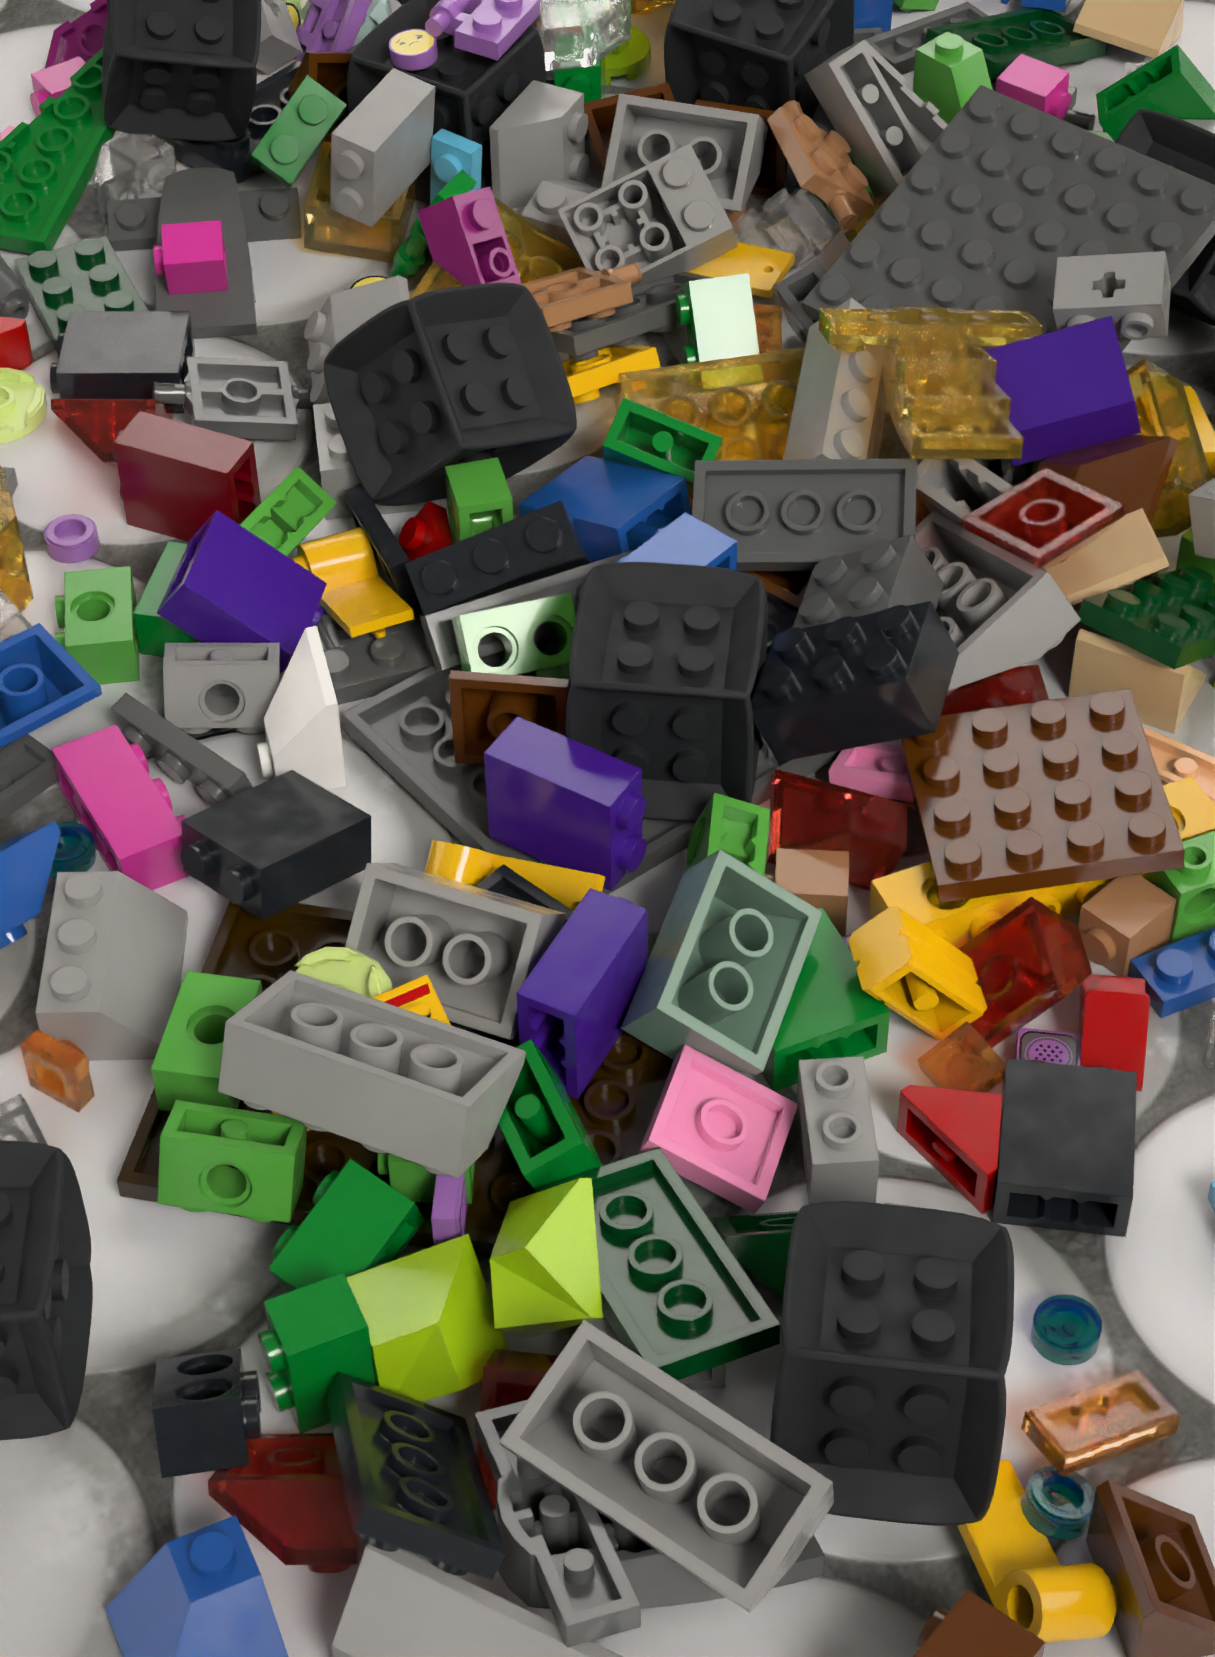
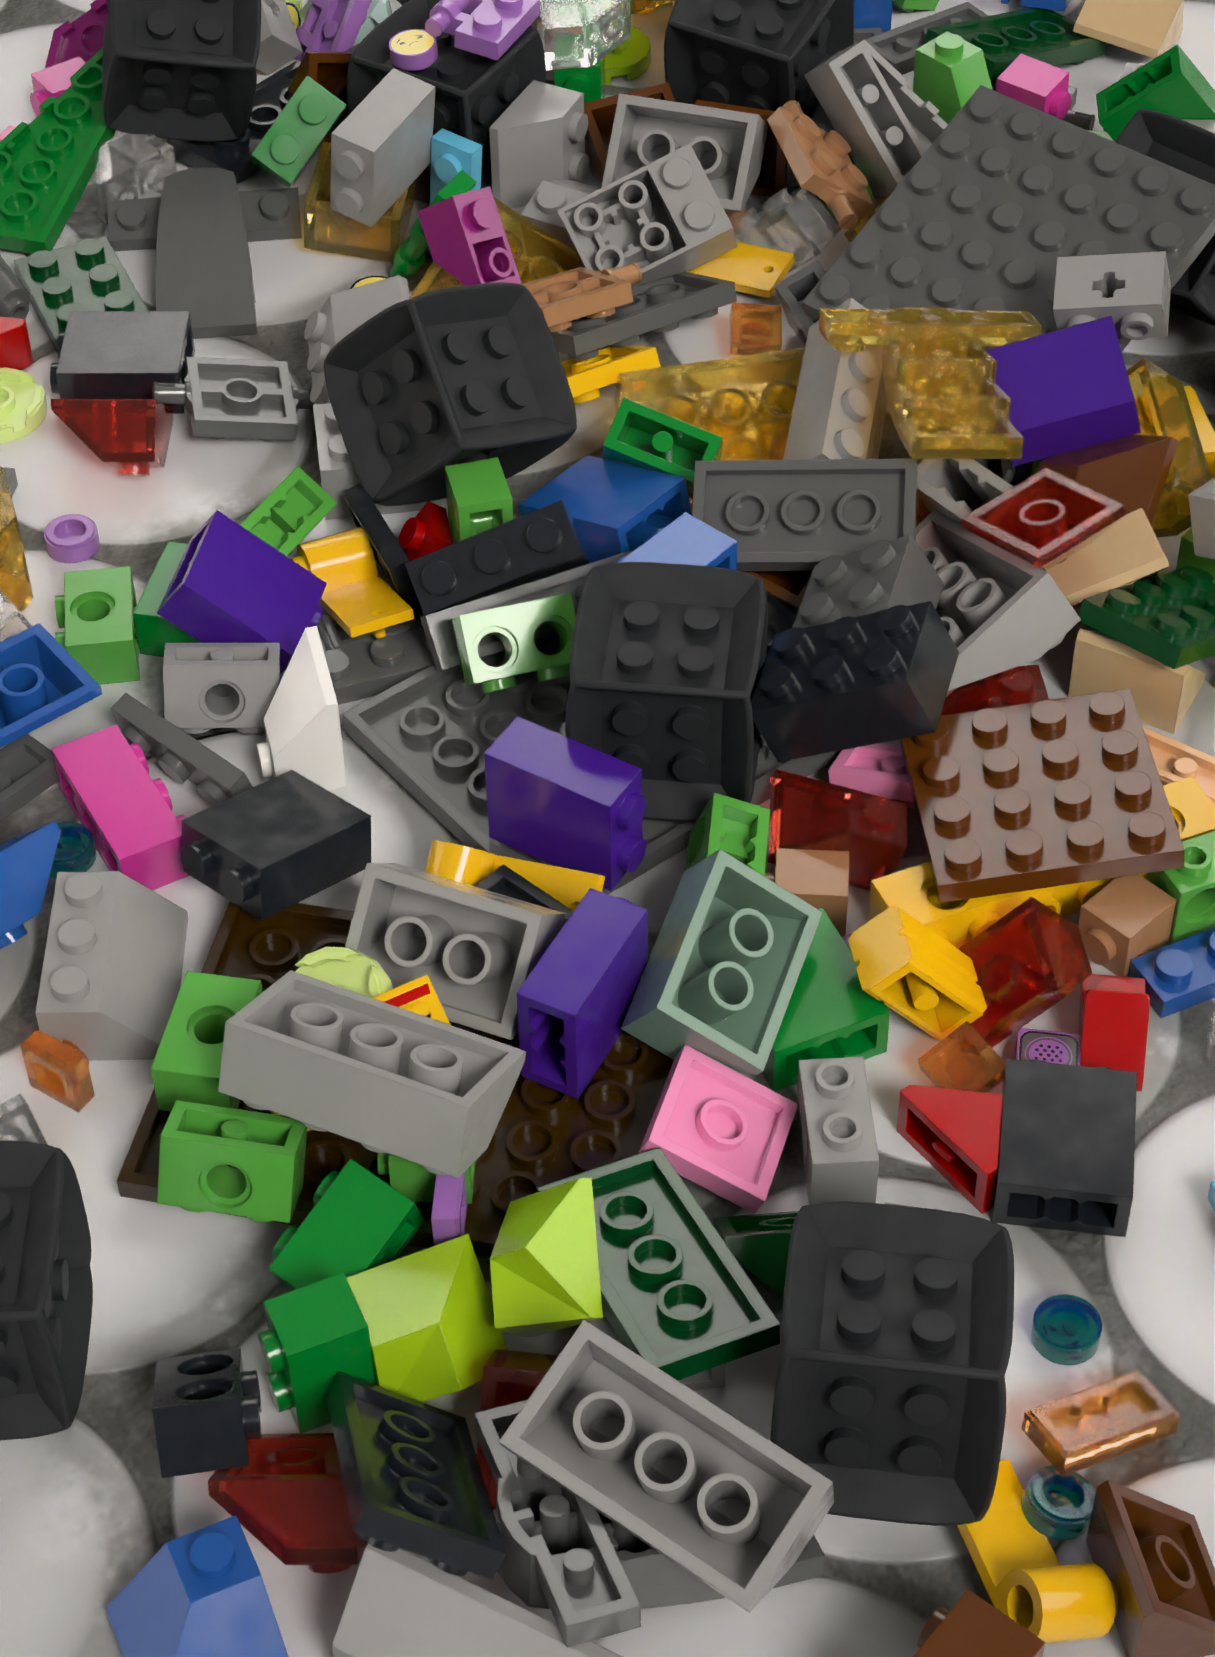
(182, 474): dark red brick -> none
(192, 257): dark pink brick -> none
(489, 702): reddish brown slope -> none
(544, 1125): green brick -> none
(717, 318): brick -> none

